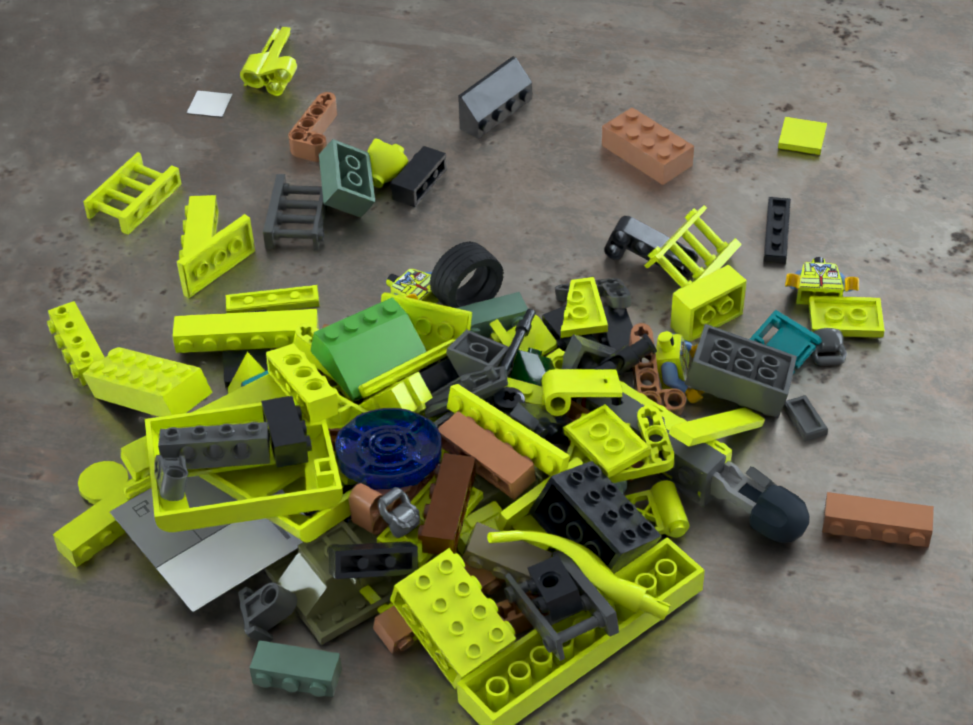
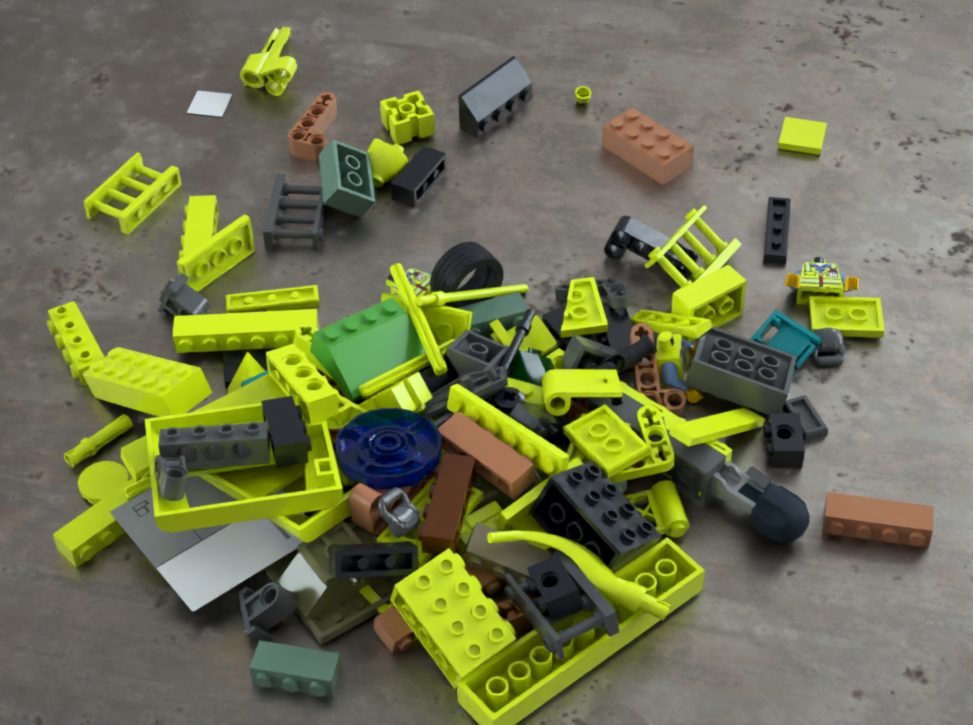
(91, 445): none -> neon yellow pin
(182, 299): none -> dark grey pin
(407, 117): none -> neon yellow brick
(418, 319): none -> neon yellow axle
(440, 298): none -> neon yellow bar
(583, 95): none -> neon yellow hinge
(678, 324): none -> neon yellow tile
(785, 440): none -> black brick

